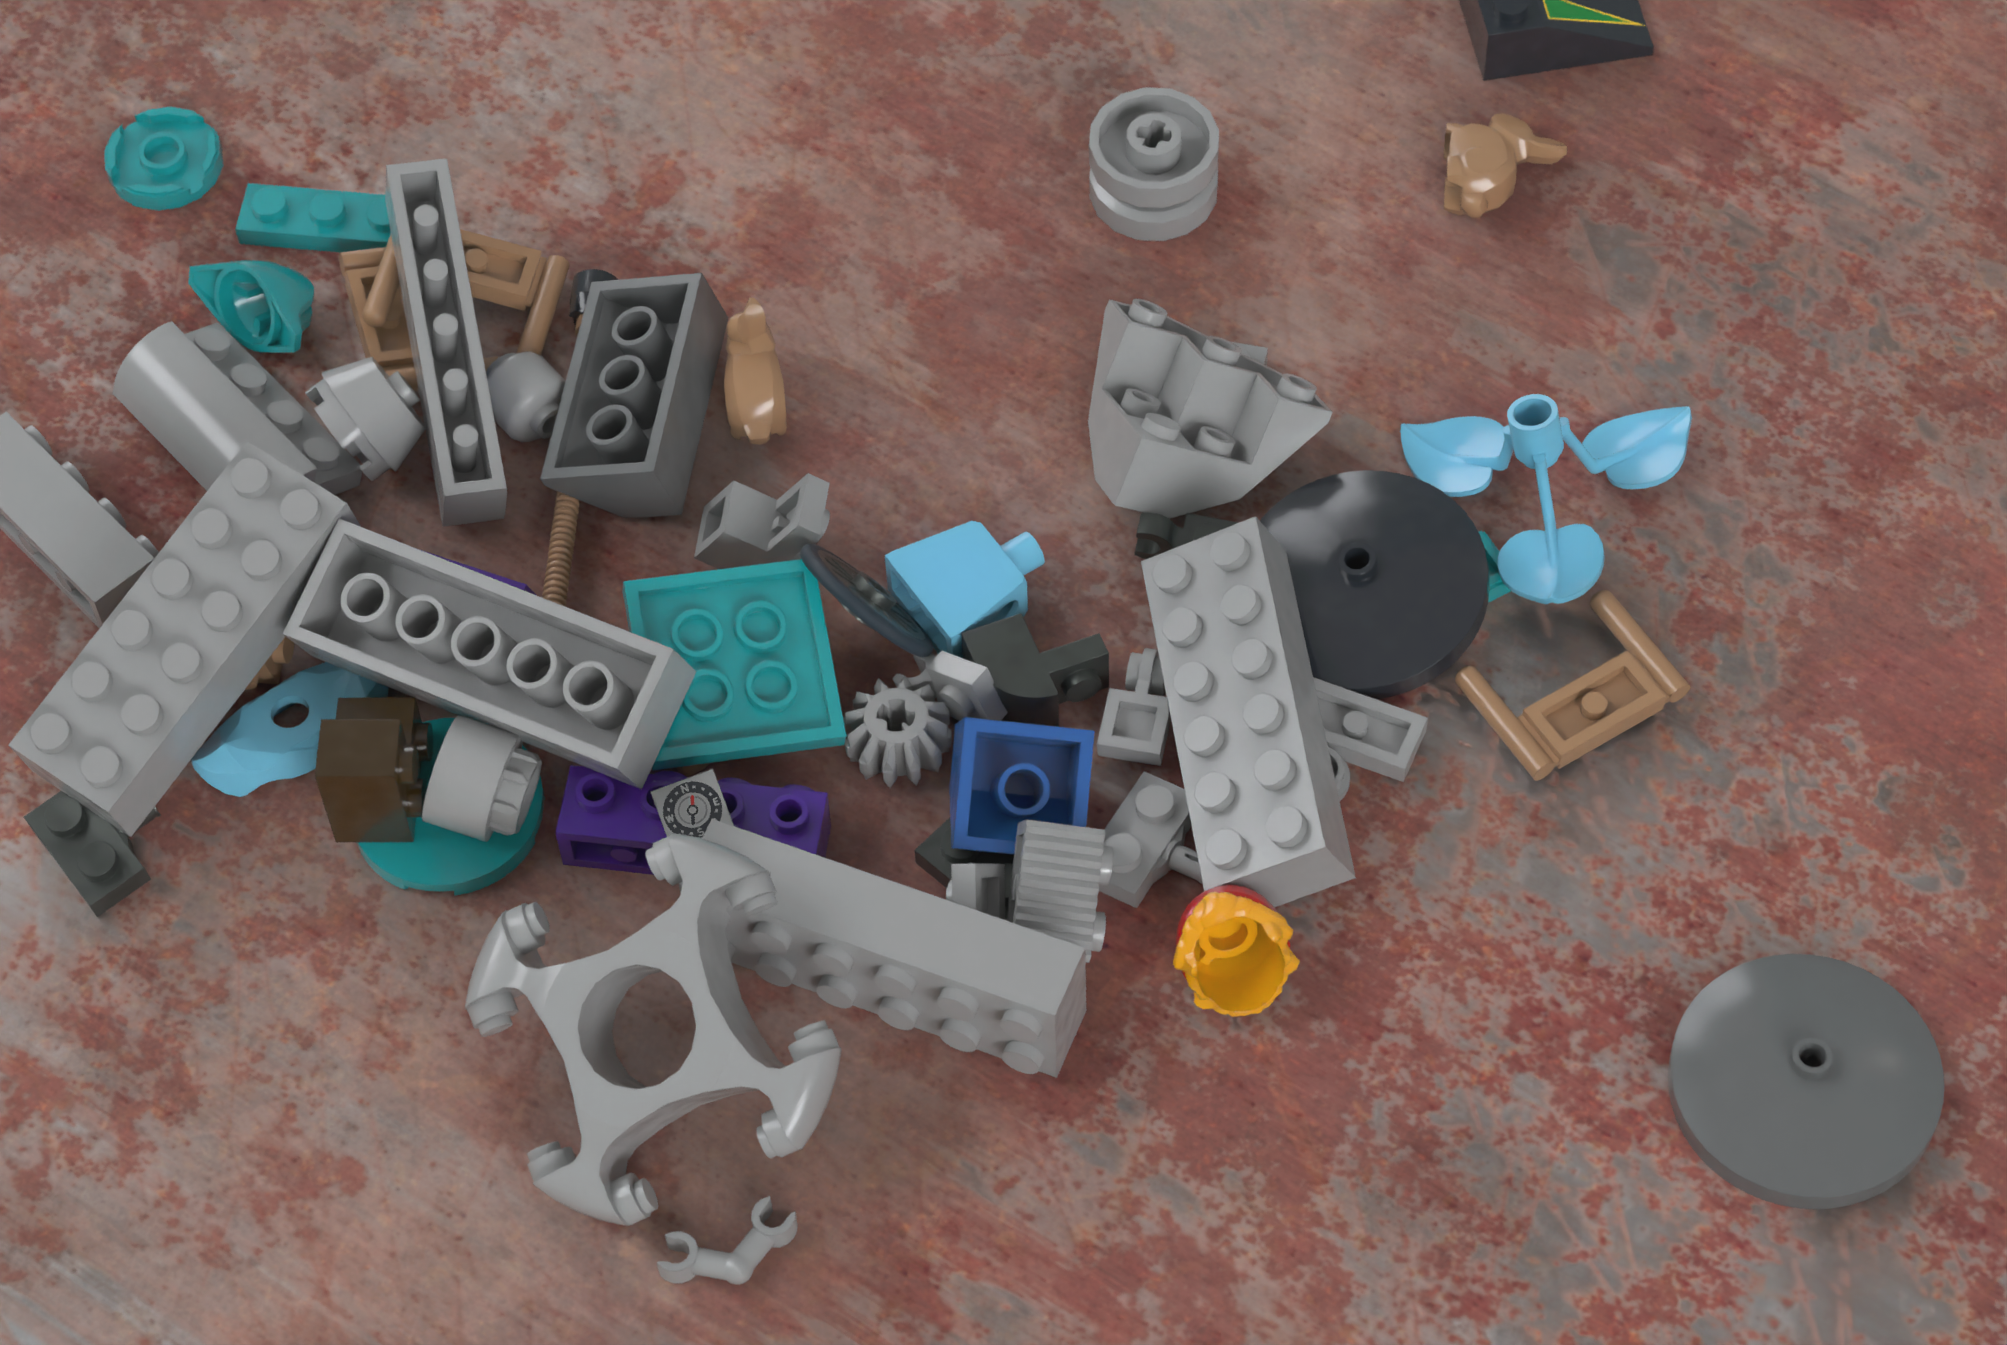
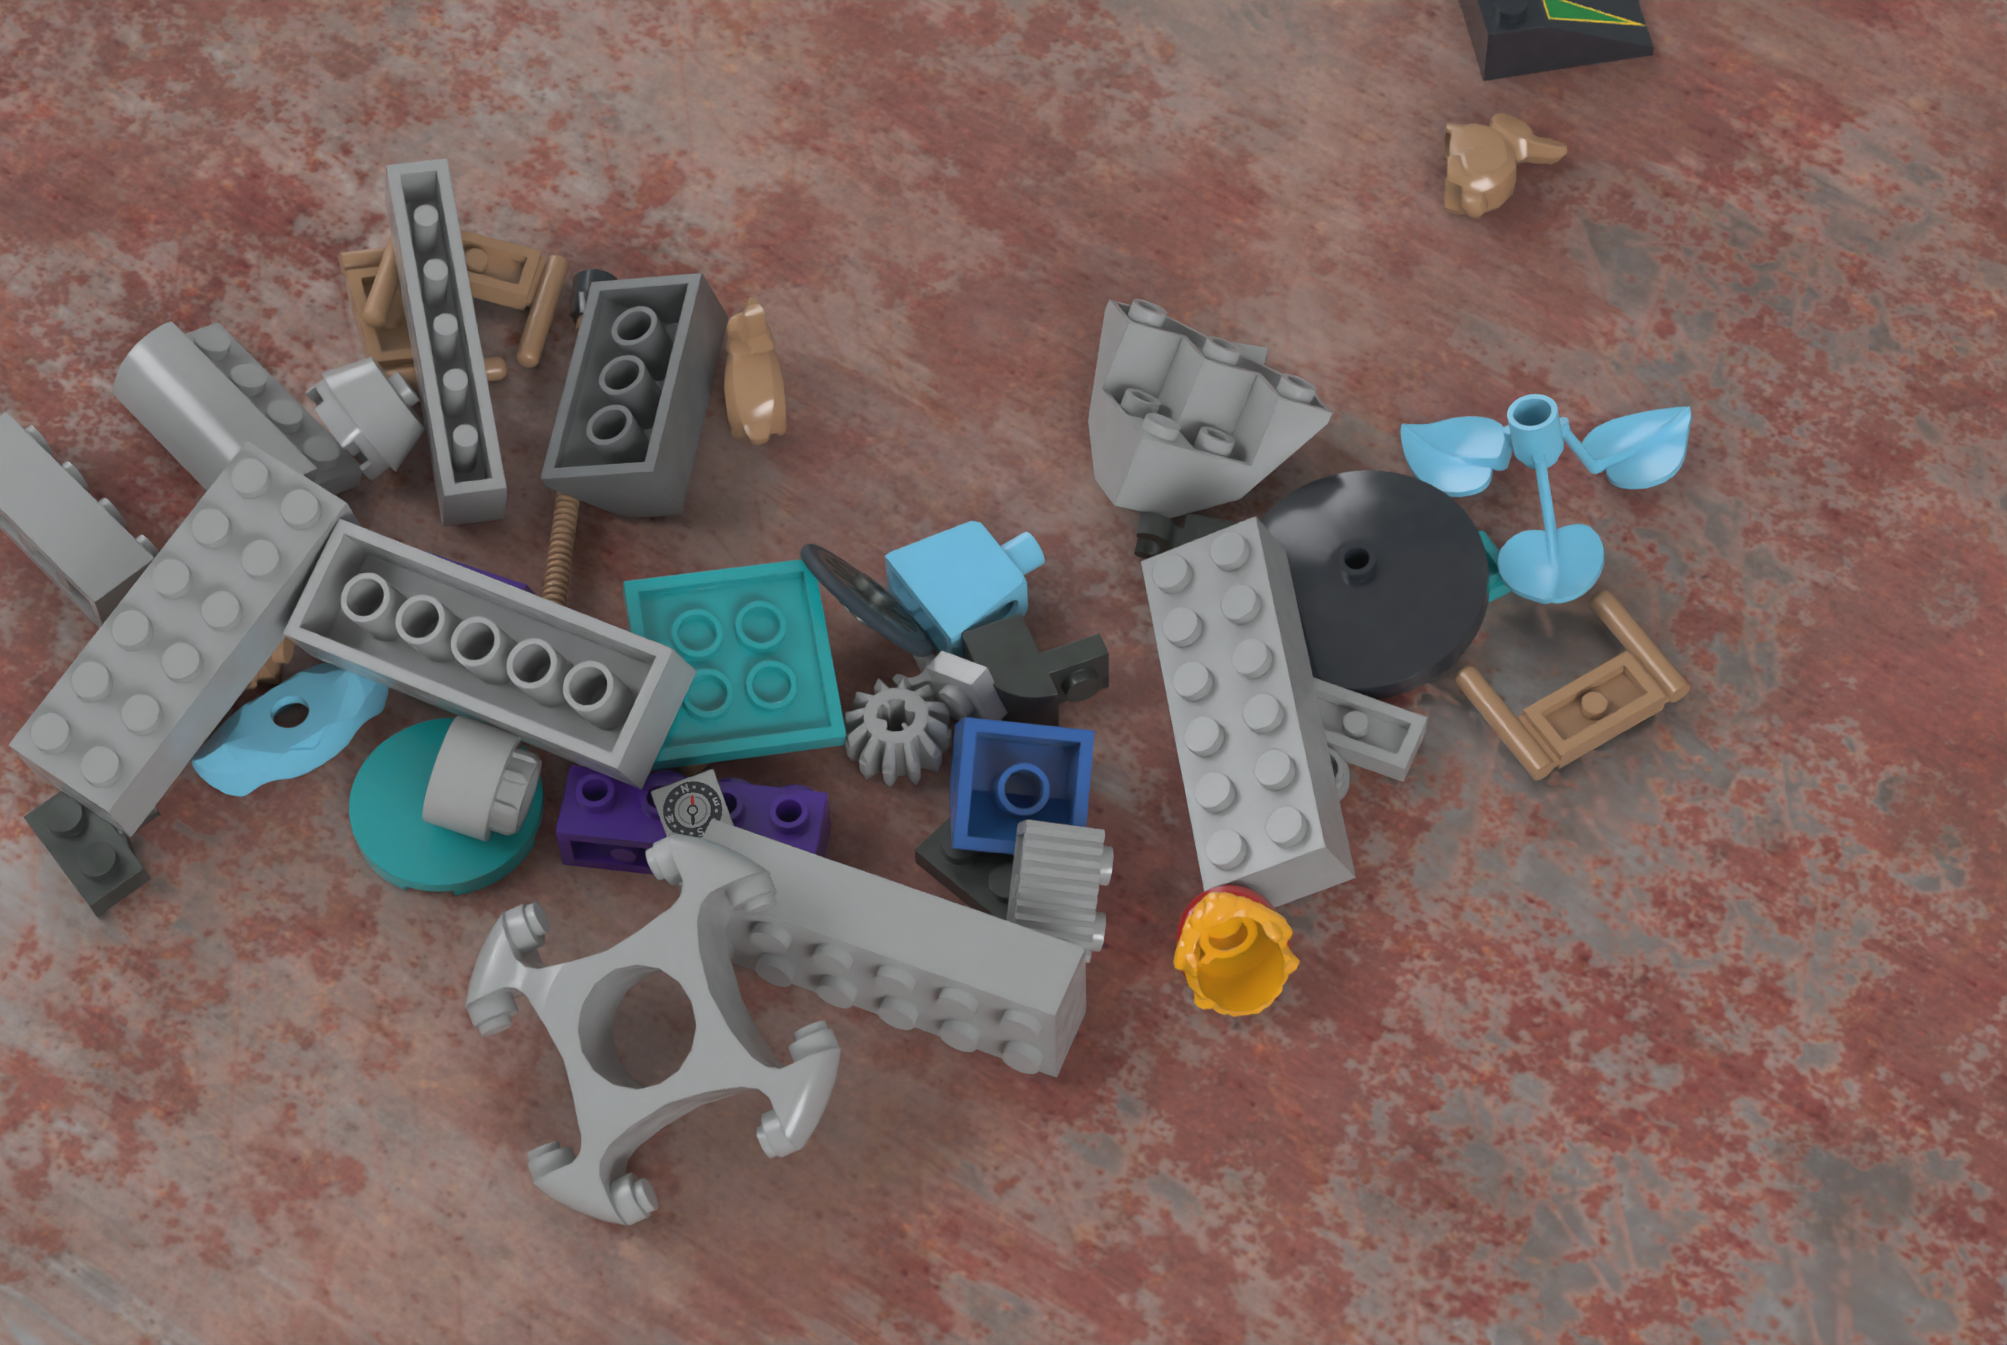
(164, 159): teal tile -> none
(256, 302): teal hat -> none
(312, 219): teal plate -> none
(373, 768): dark brown brick -> none
(525, 395): light grey head -> none
(734, 1266): light grey arm -> none
(755, 529): light grey brick -> none
(978, 887): light grey plate -> none
(1137, 722): light grey plate -> none
(1149, 839): light grey plate -> none
(1153, 164): light grey wheel -> none
(1805, 1081): dark grey dish -> none

